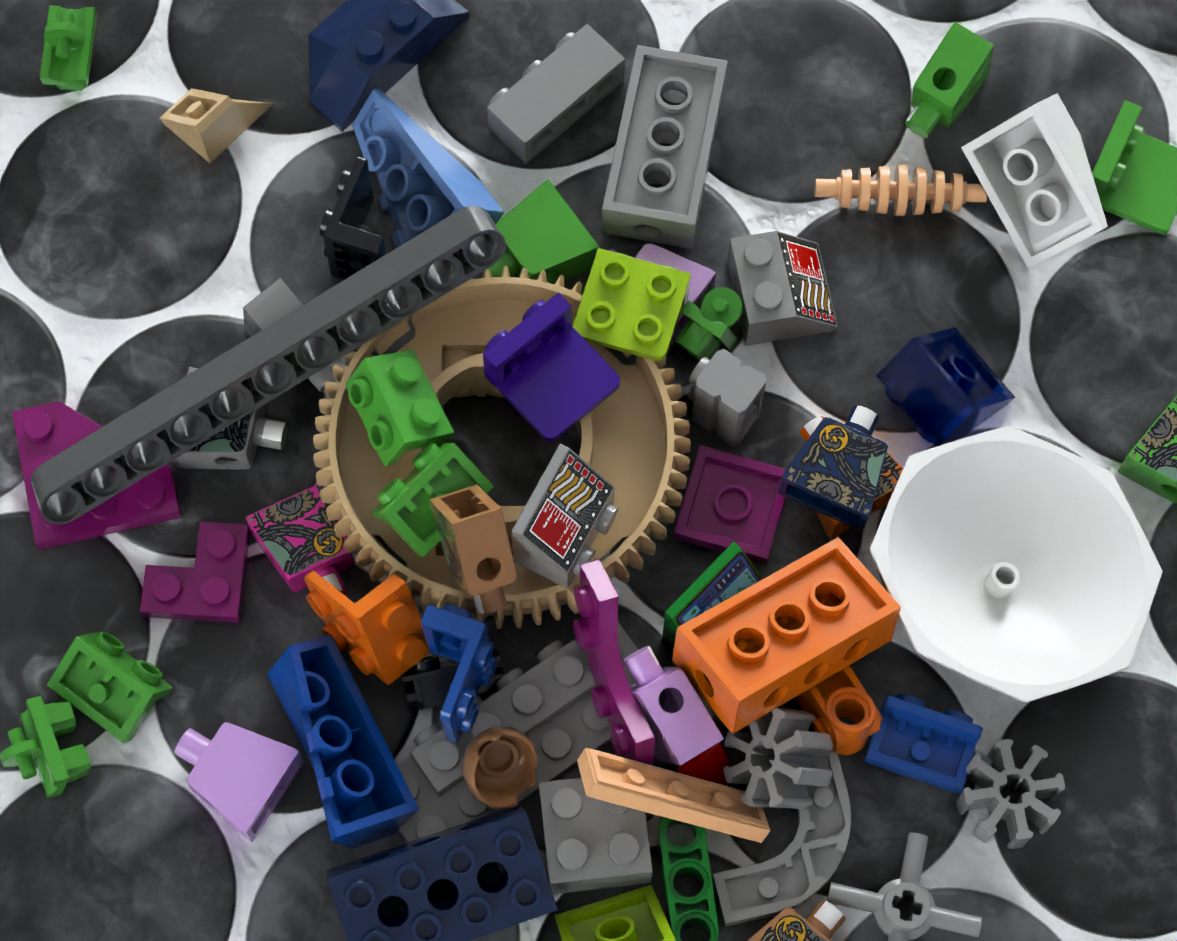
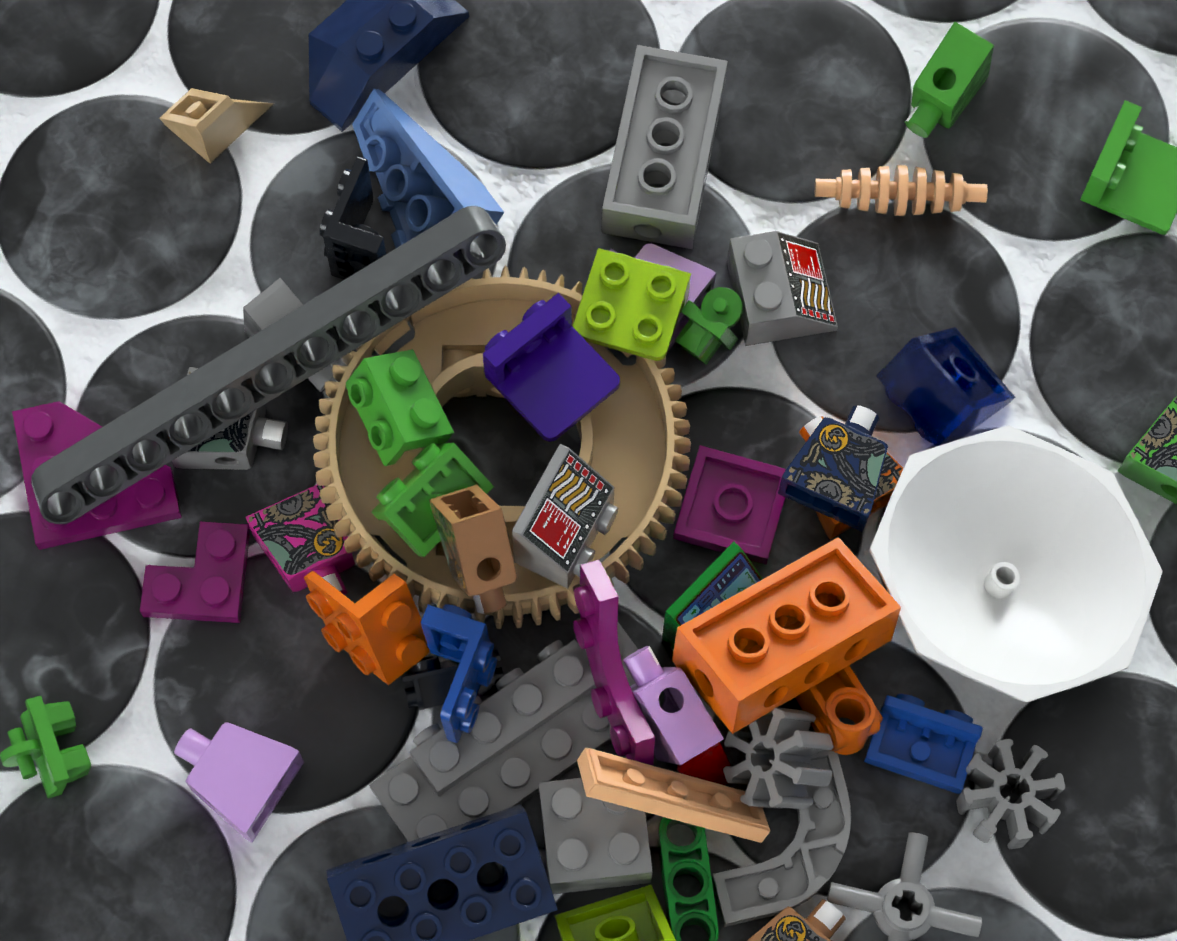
(68, 47): bright green hips -> none
(108, 683): bright green bracket -> none
(351, 761): blue wedge -> none
(500, 766): medium nougat hair -> none
(546, 237): bright green torso -> none
(555, 92): light grey brick -> none
(726, 396): light grey brick -> none
(1039, 180): white slope -> none

